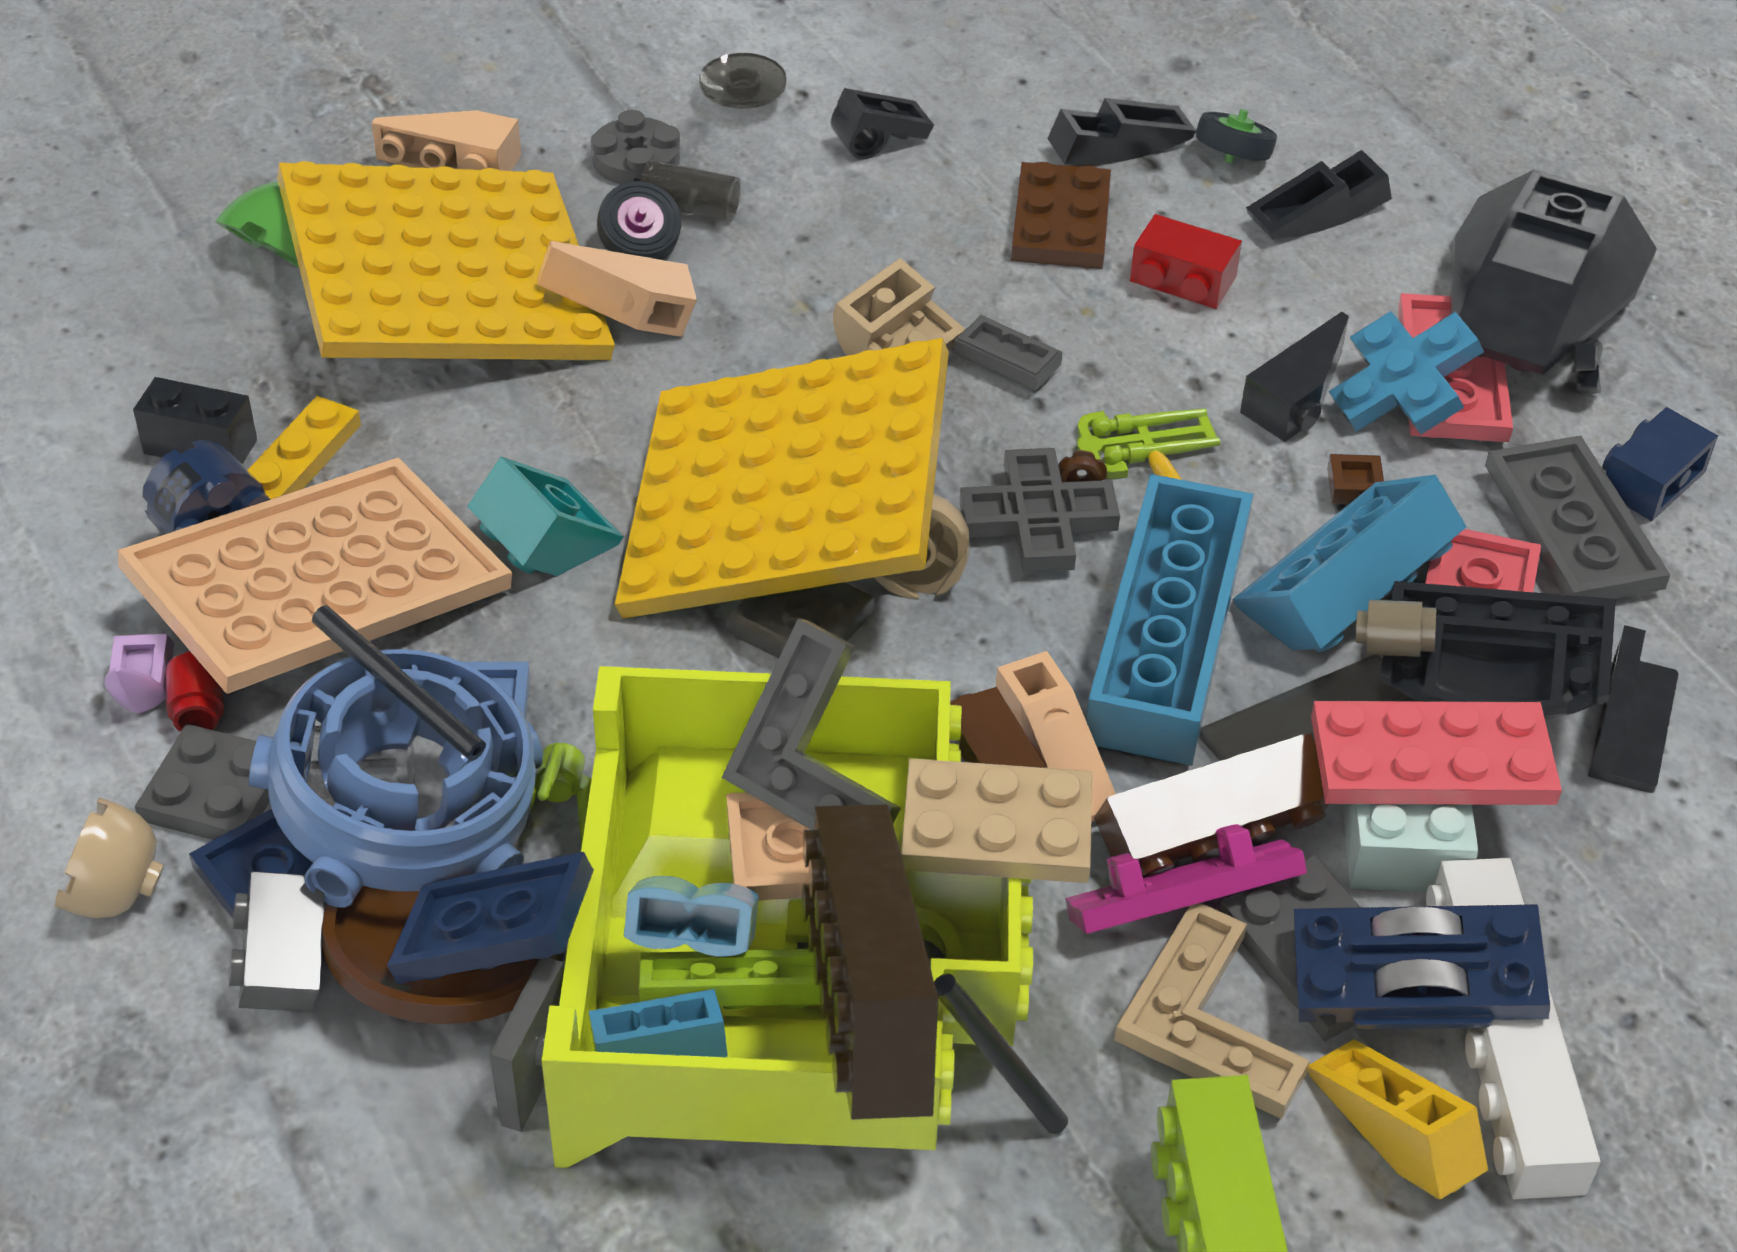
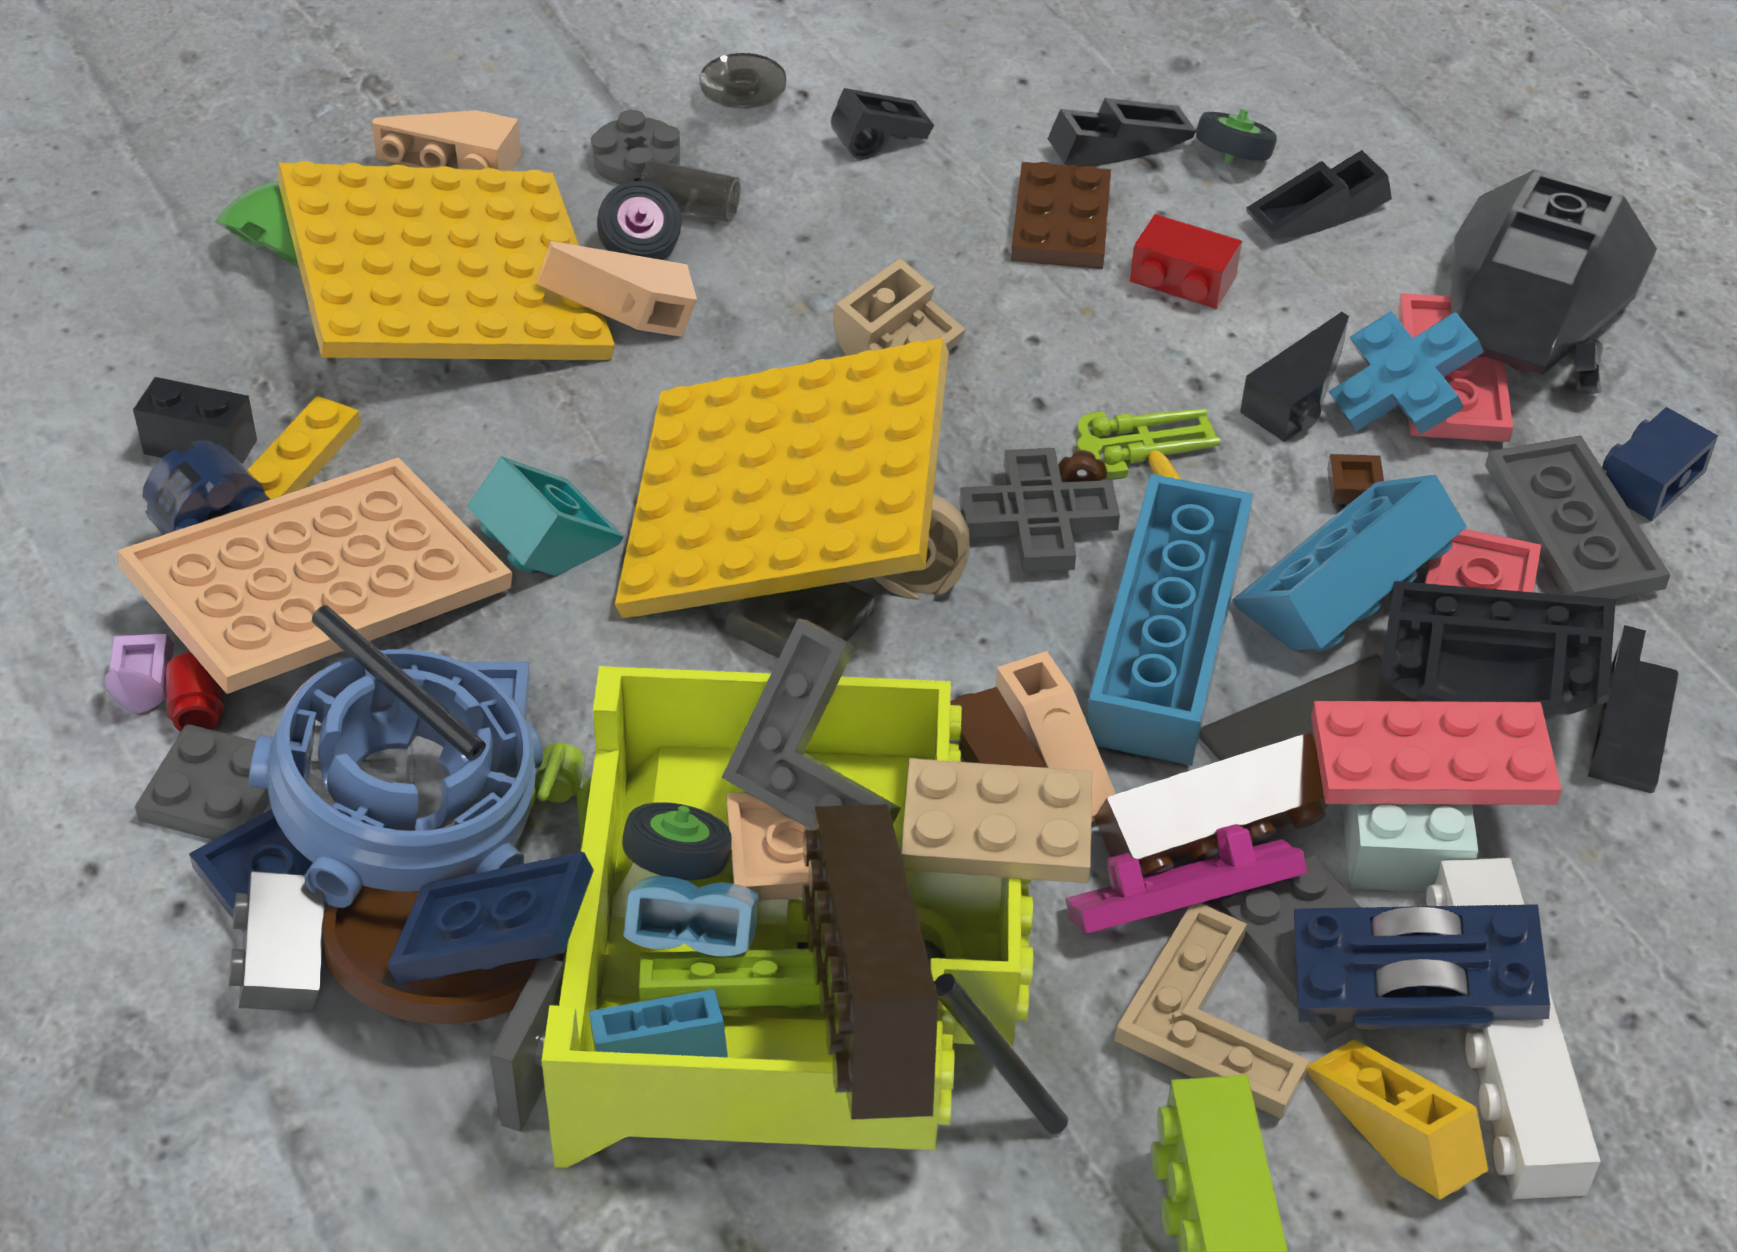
(110, 863): tan cylinder -> none
(676, 841): none -> black wheel
(1008, 352): dark grey plate -> none
(1396, 628): dark tan brick -> none

